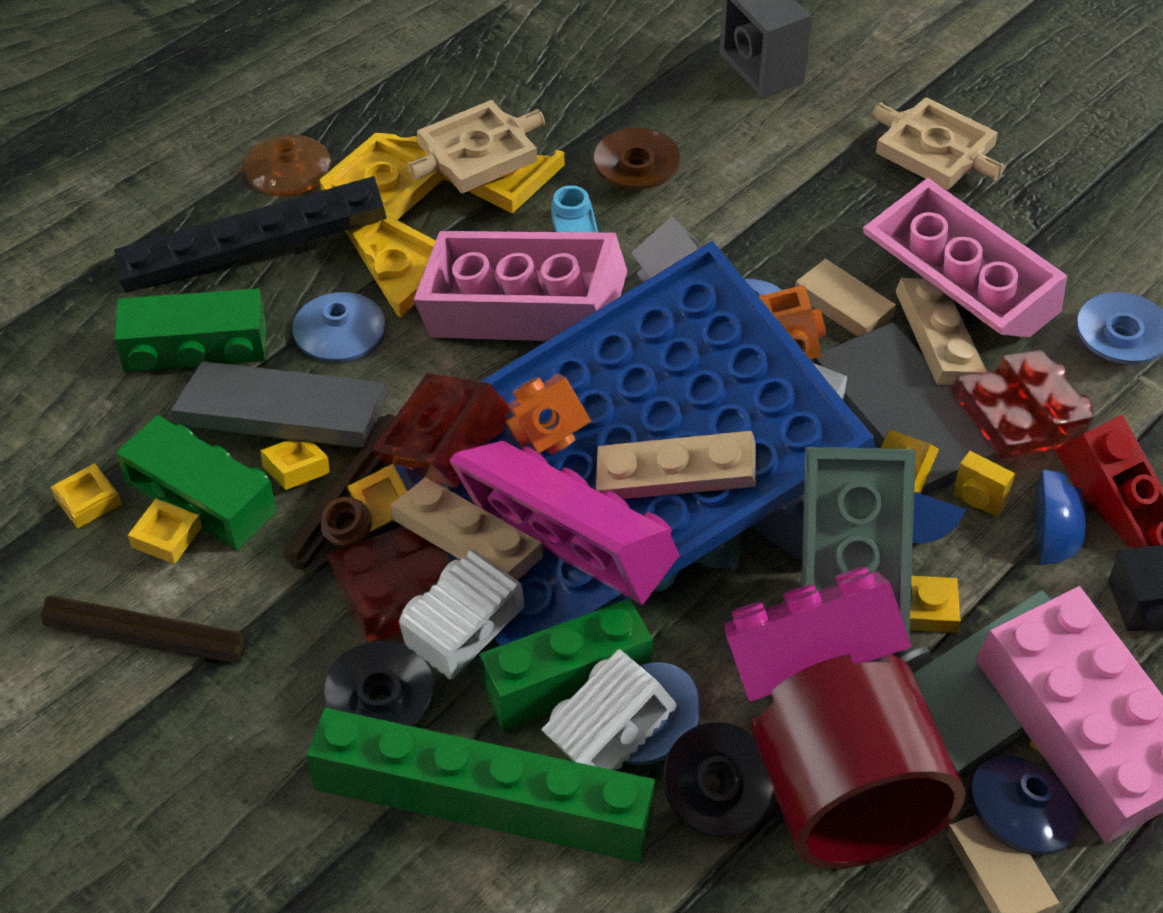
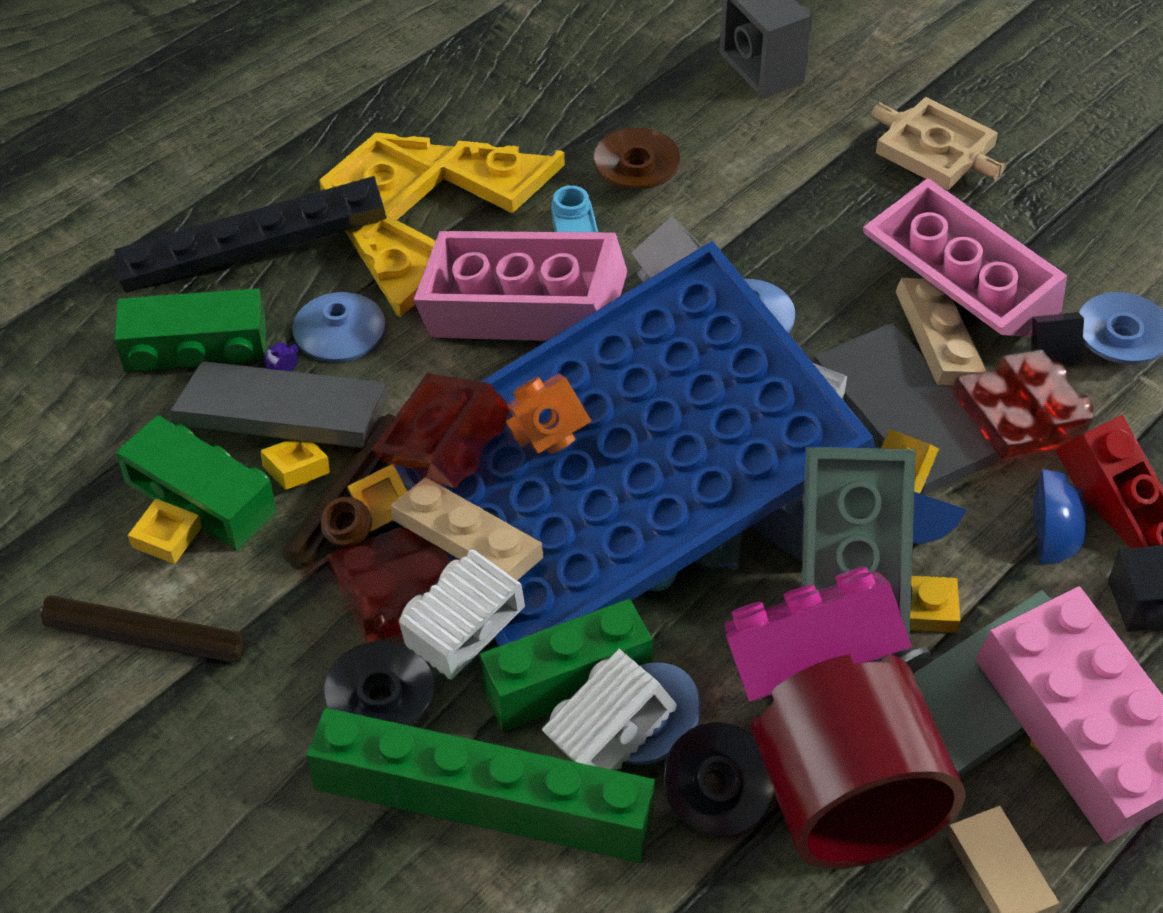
(86, 495): yellow tile -> none
(281, 357): none -> dark purple piece
(287, 165): clear orange dish -> none
(477, 146): tan plate -> none
(569, 517): dark pink slope -> none
(677, 465): tan plate -> none
(796, 315): orange brick -> none
(846, 299): tan tile -> none
(983, 484): yellow plate -> none
(1024, 805): dark blue dish -> none
(1059, 336): none -> black tile

